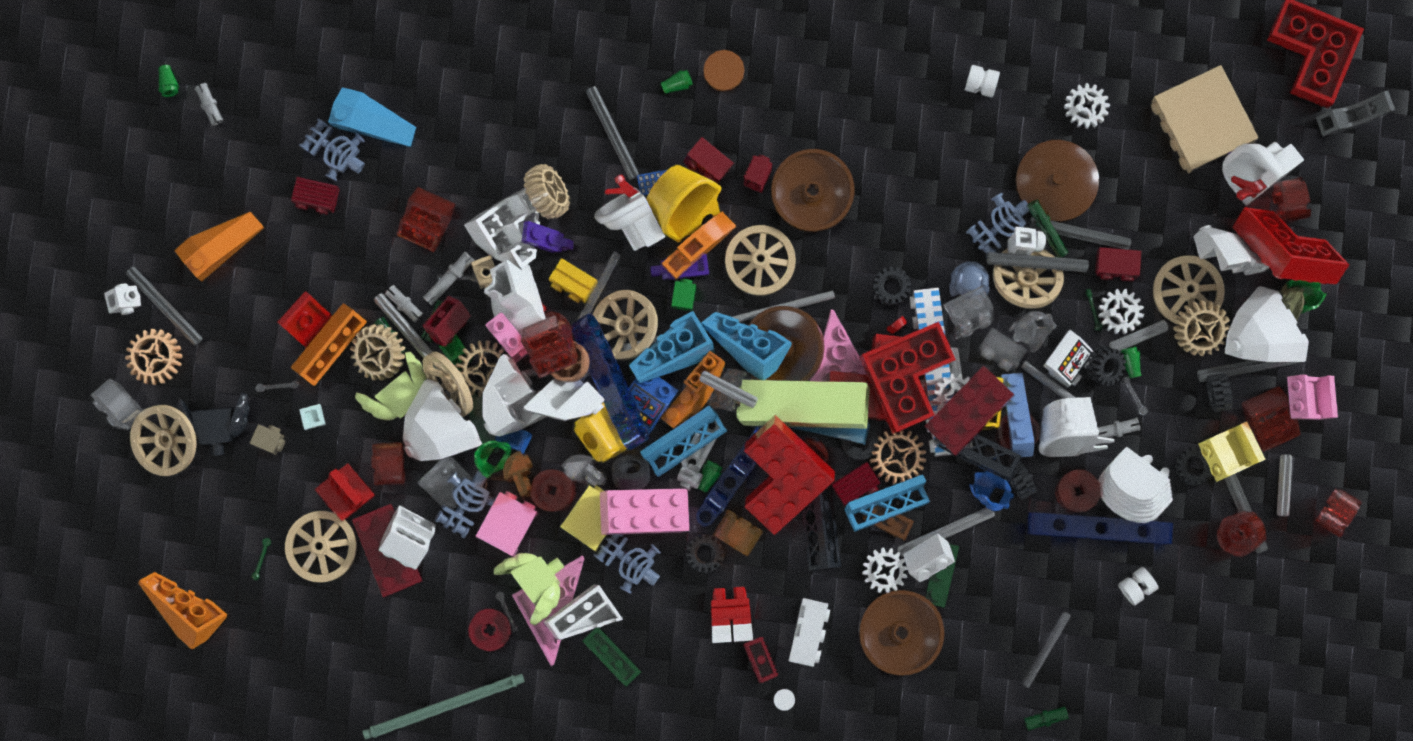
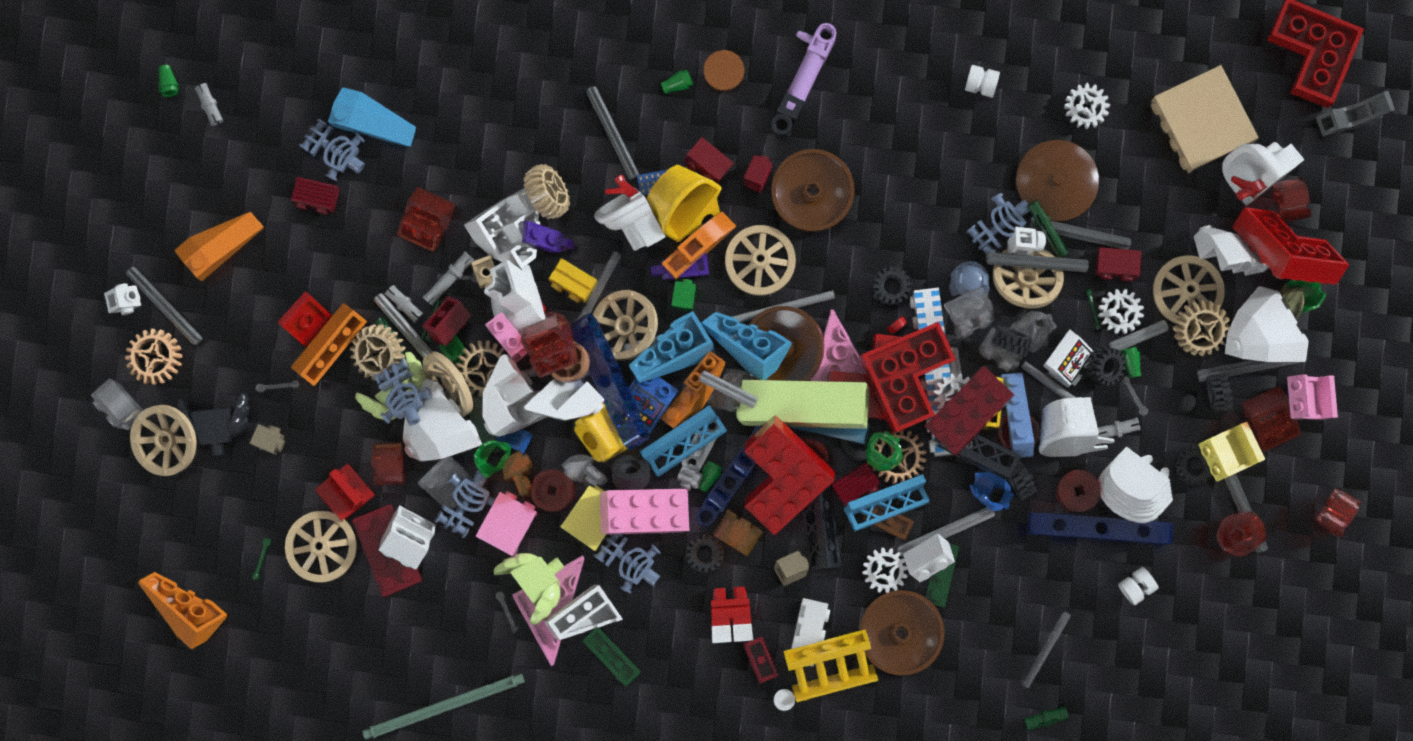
(312, 417): light aqua plate -> none
(400, 402): none -> sand blue piece
(479, 624): dark red plate -> none
(791, 568): none -> dark tan brick
(795, 97): none -> lavender piece
(826, 650): none -> yellow fence
(878, 460): none -> green helmet
(1012, 340): none -> black tyre
(1284, 485): light grey axle -> none

